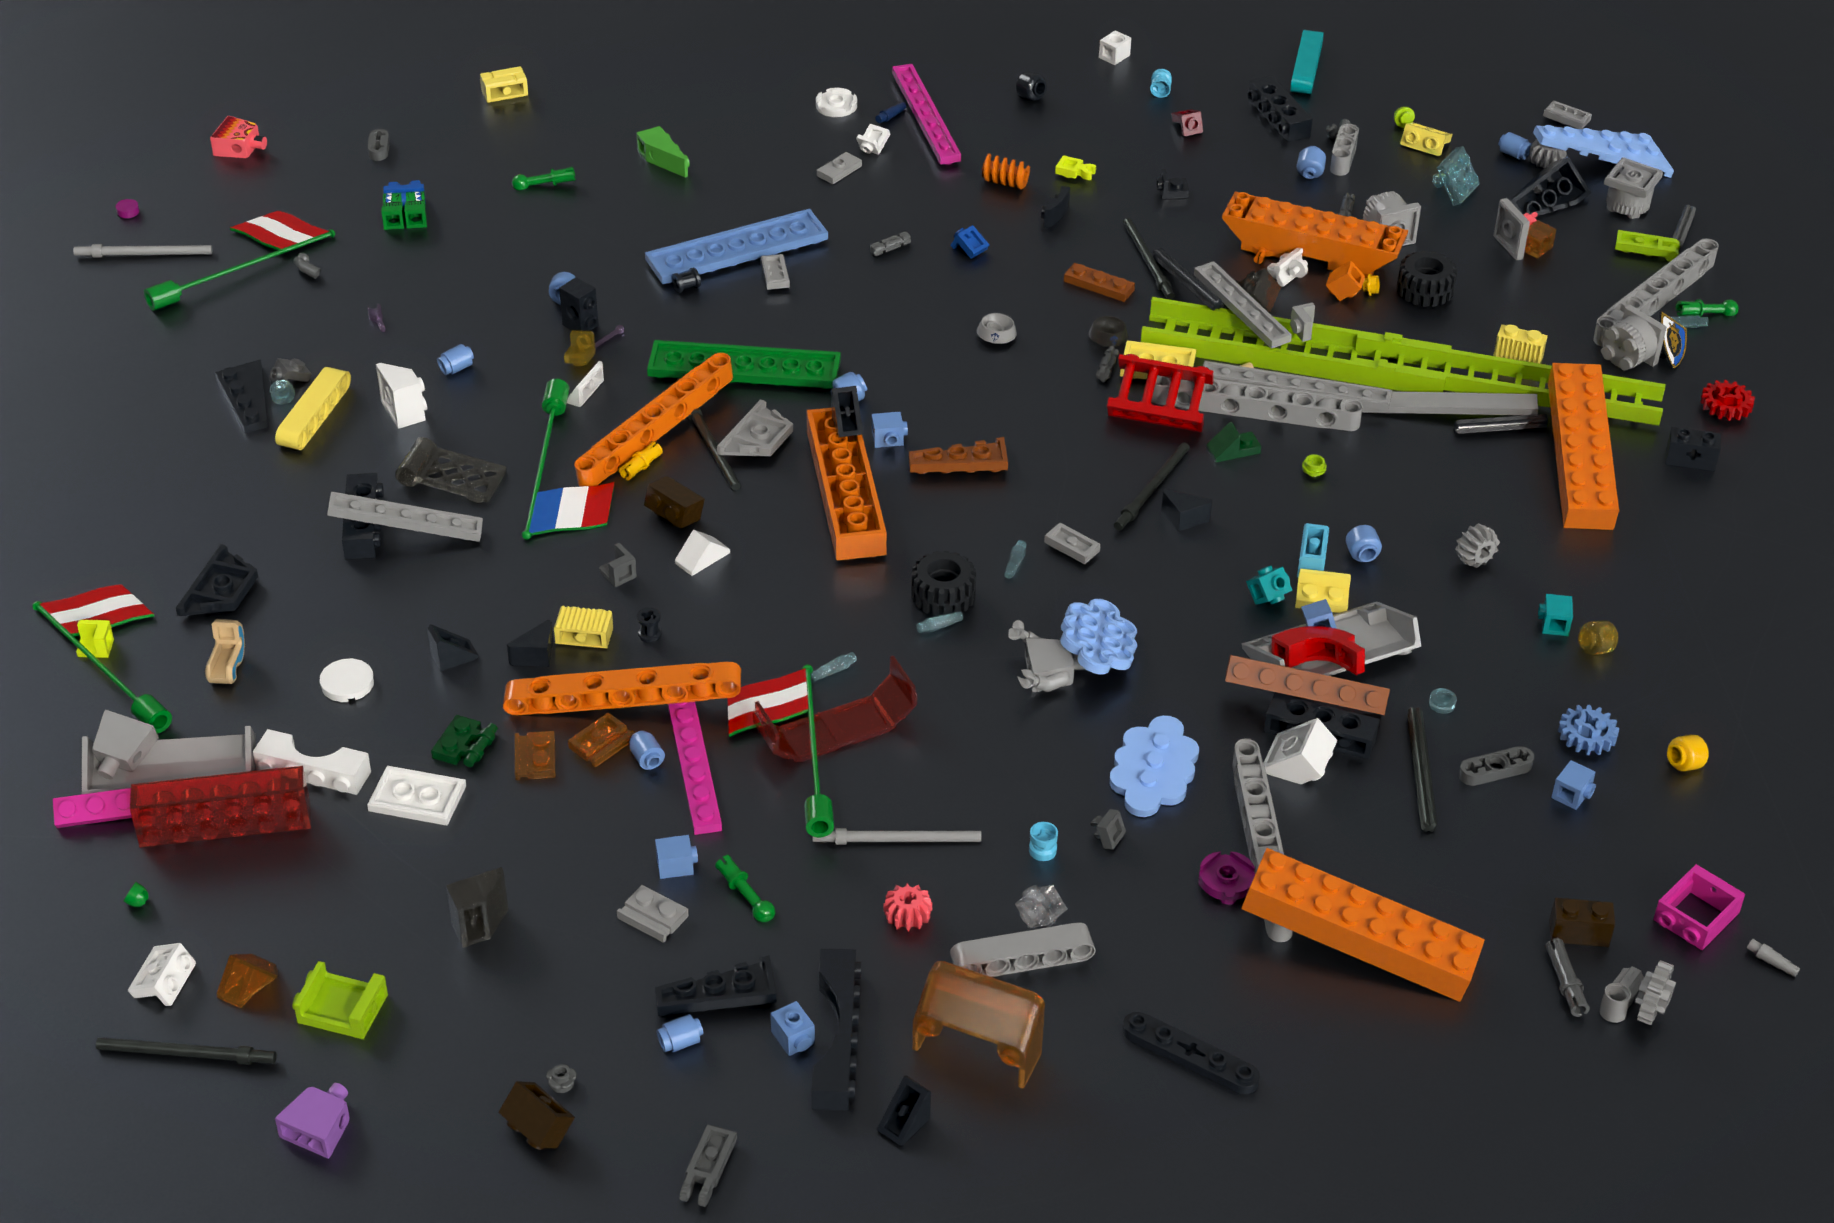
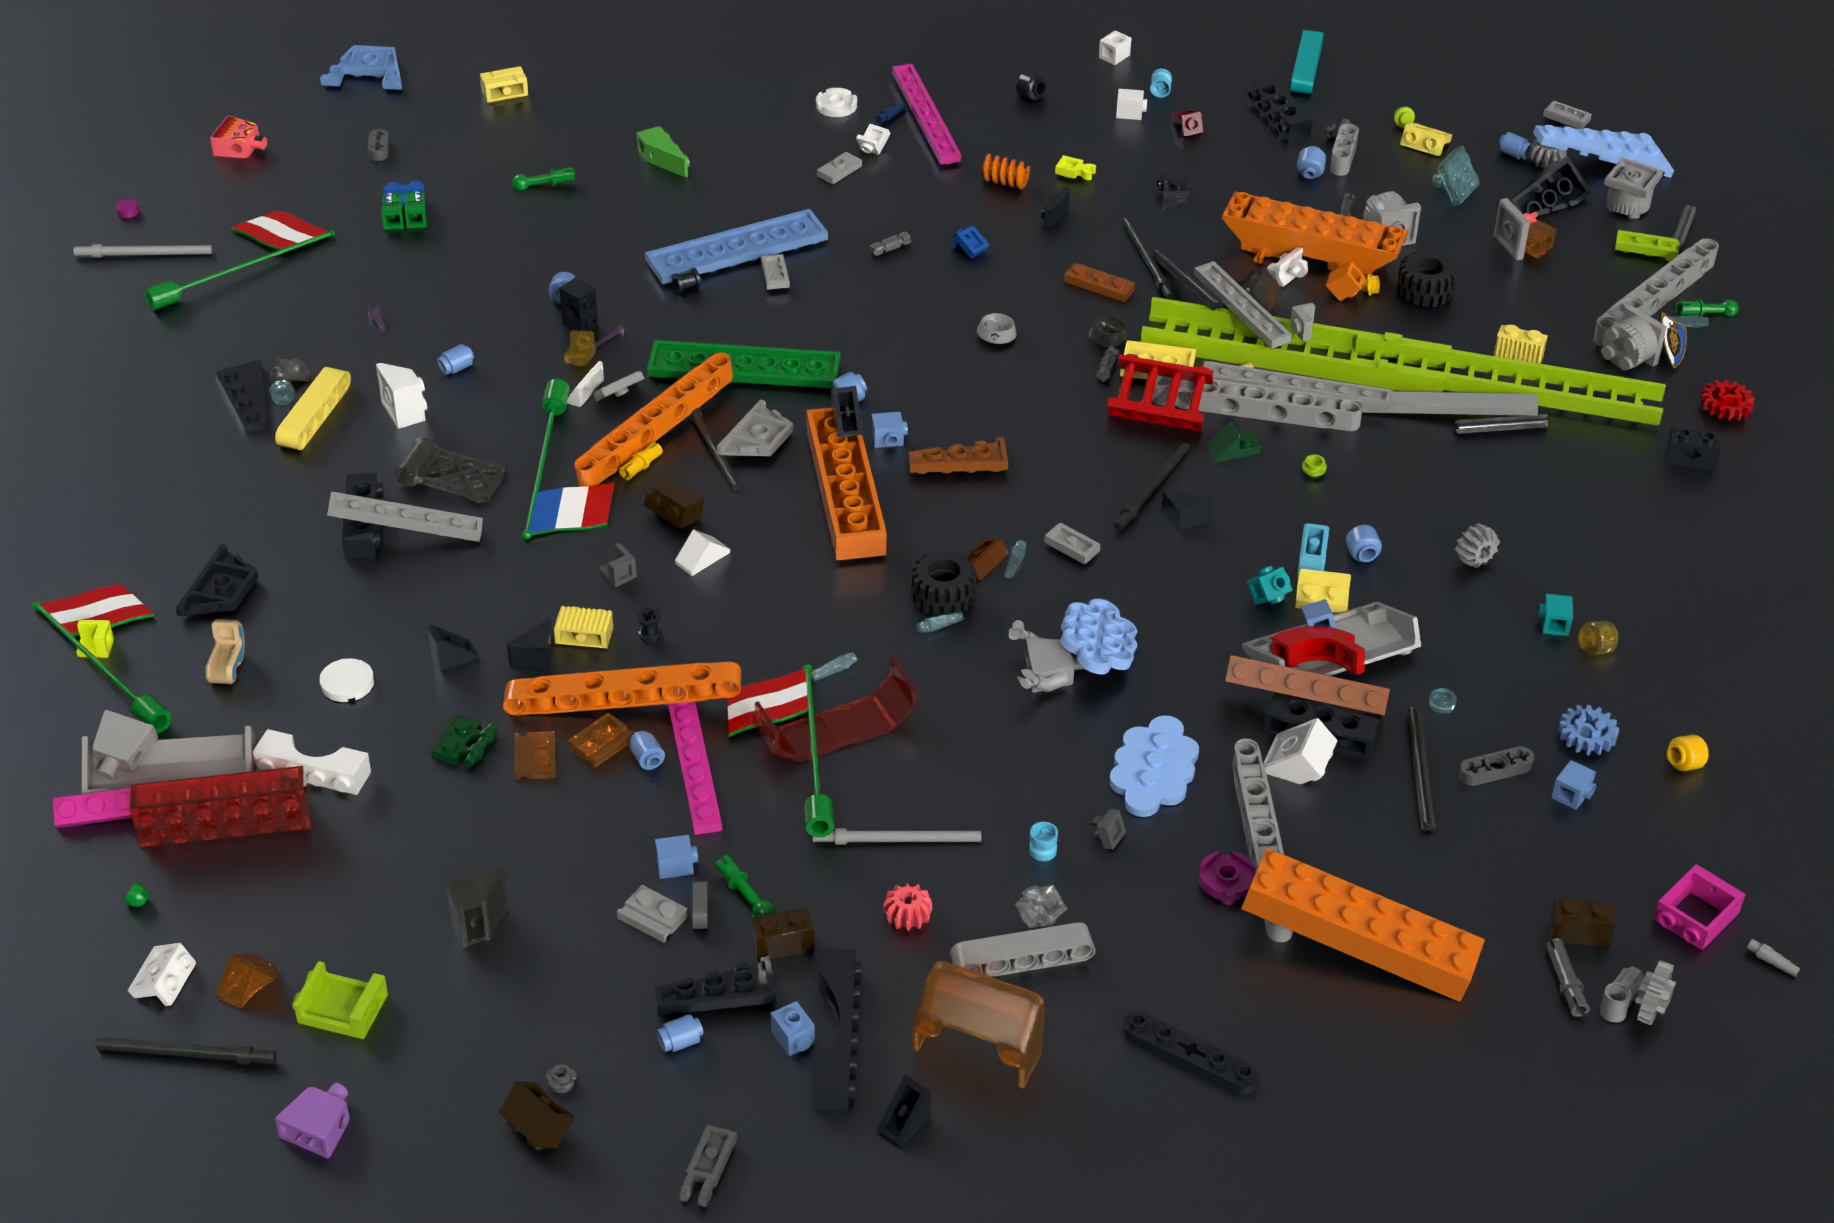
(303, 265): dark grey arm -> none
(366, 60): none -> medium blue wing
(417, 795): white tile -> none
(618, 387): none -> light grey plate
(700, 905): none -> dark grey beam
(783, 934): none -> dark brown brick
(987, 556): none -> reddish brown slope
(1130, 104): none -> white brick
(1582, 446): orange brick -> none

